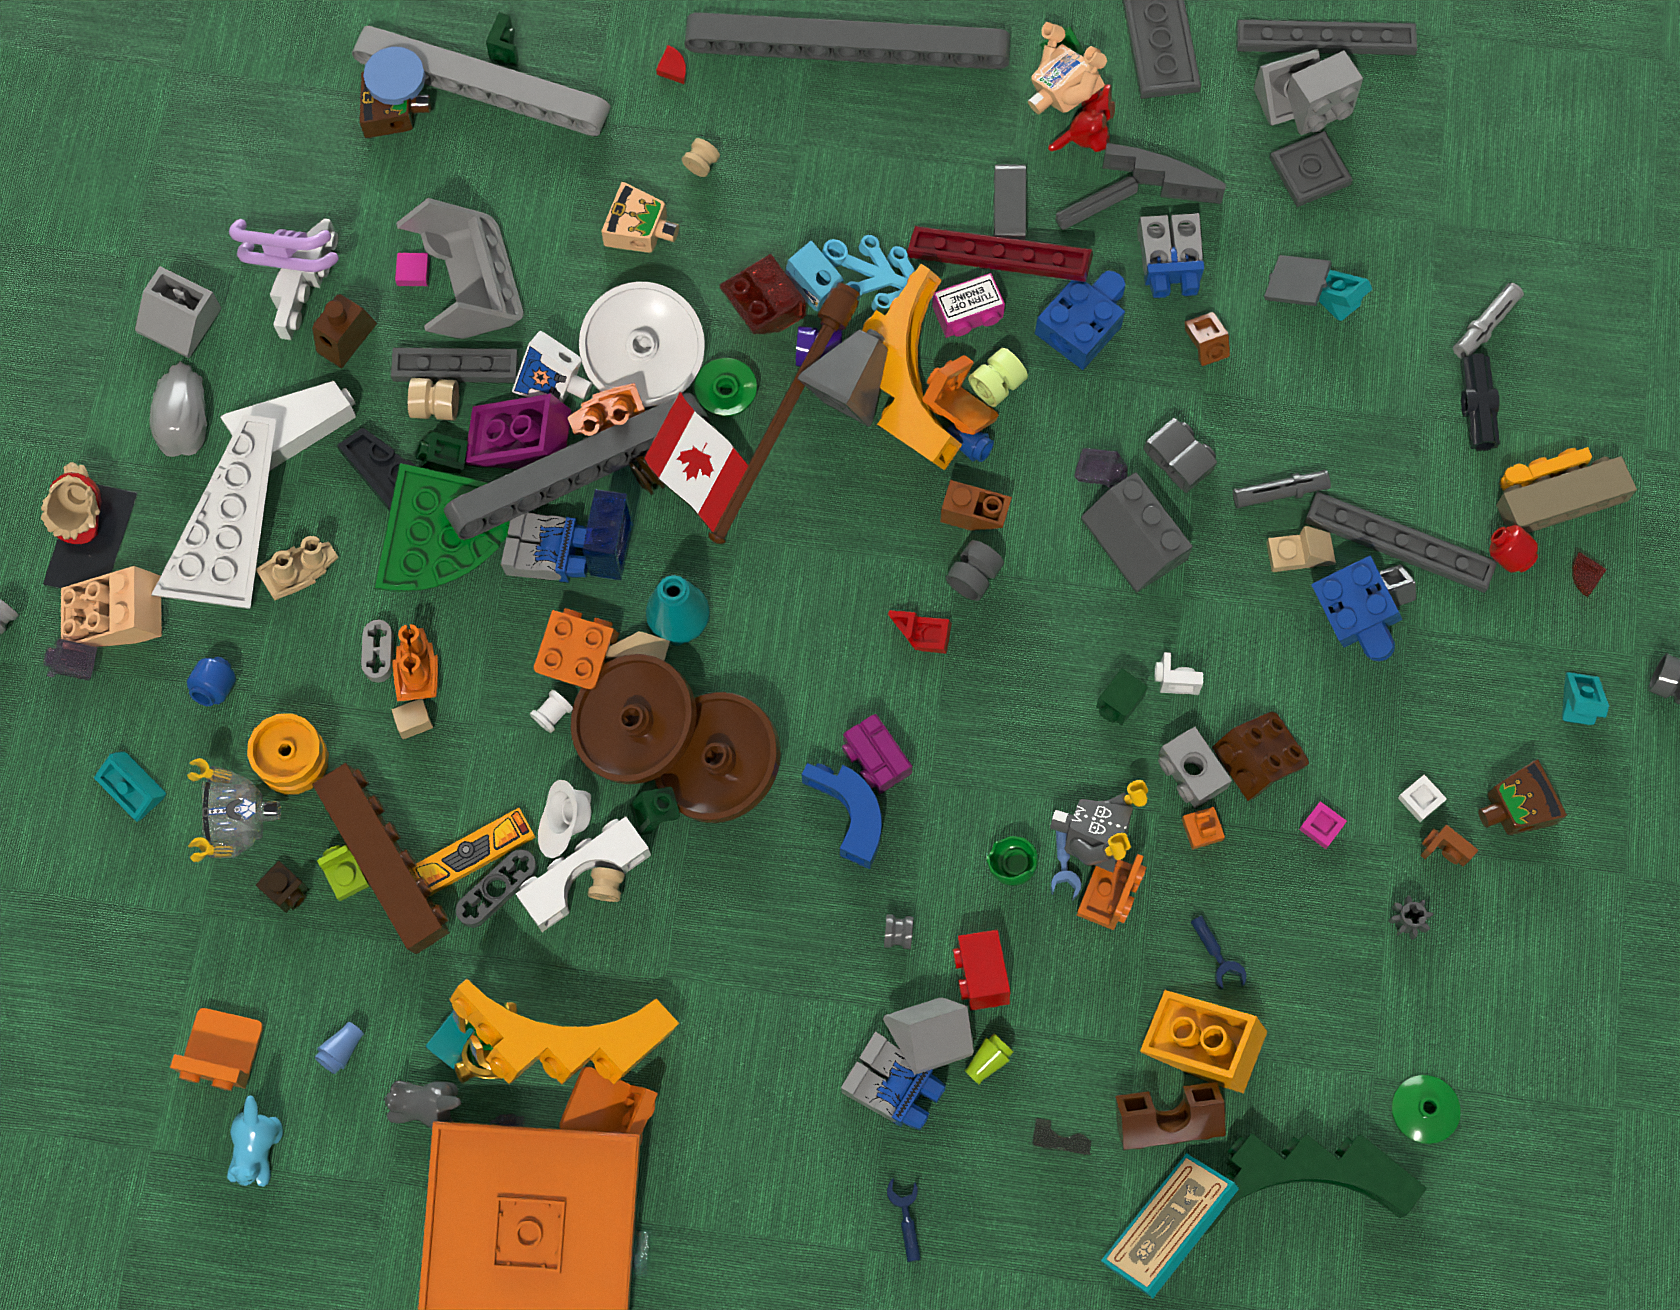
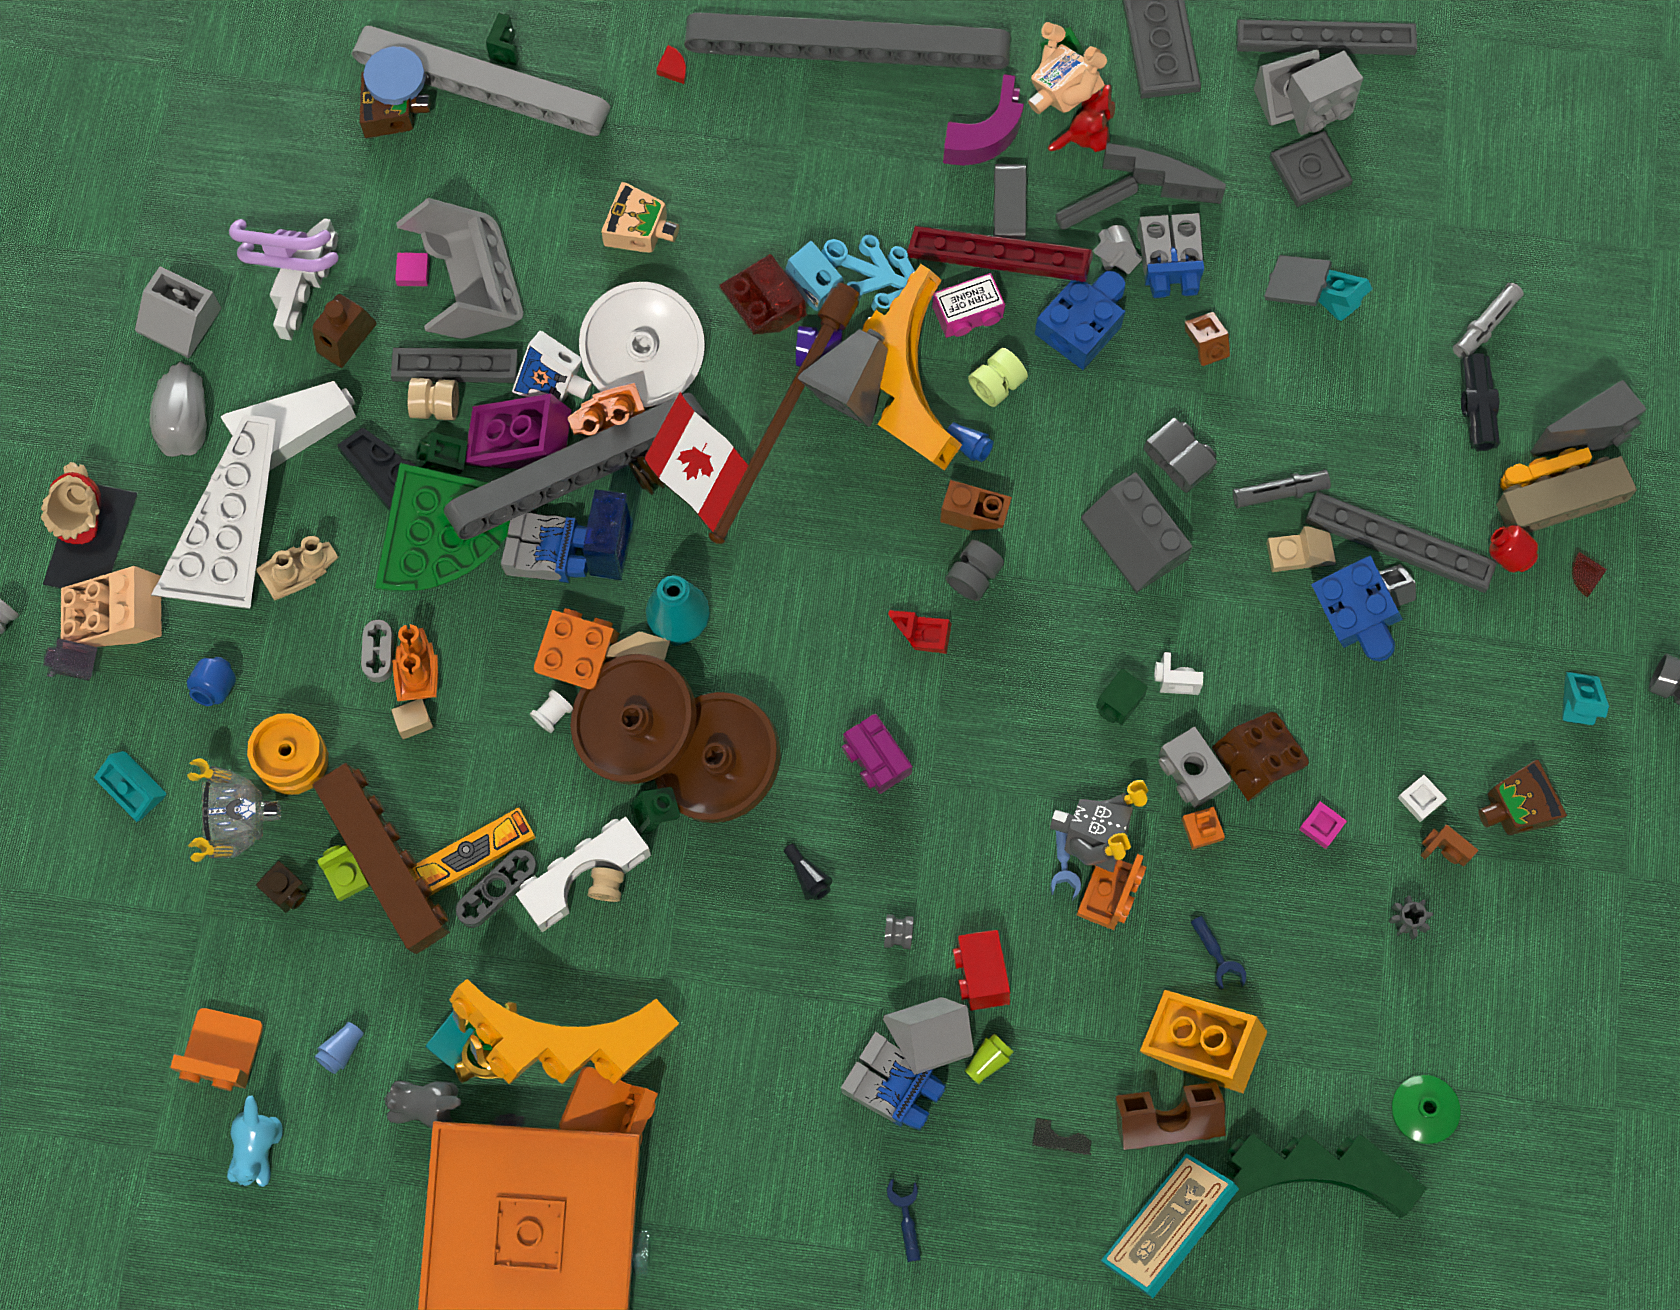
(564, 815): white piece -> none
(700, 157): tan wheel -> none
(724, 374): green dish -> none
(813, 881): none -> black cone
(863, 808): blue arch -> none
(952, 401): orange bracket -> none
(985, 140): none -> magenta arch
(1013, 860): green hair -> none
(1101, 467): clear purple bracket -> none
(1117, 249): none -> light grey piece
(1594, 424): none -> dark grey slope

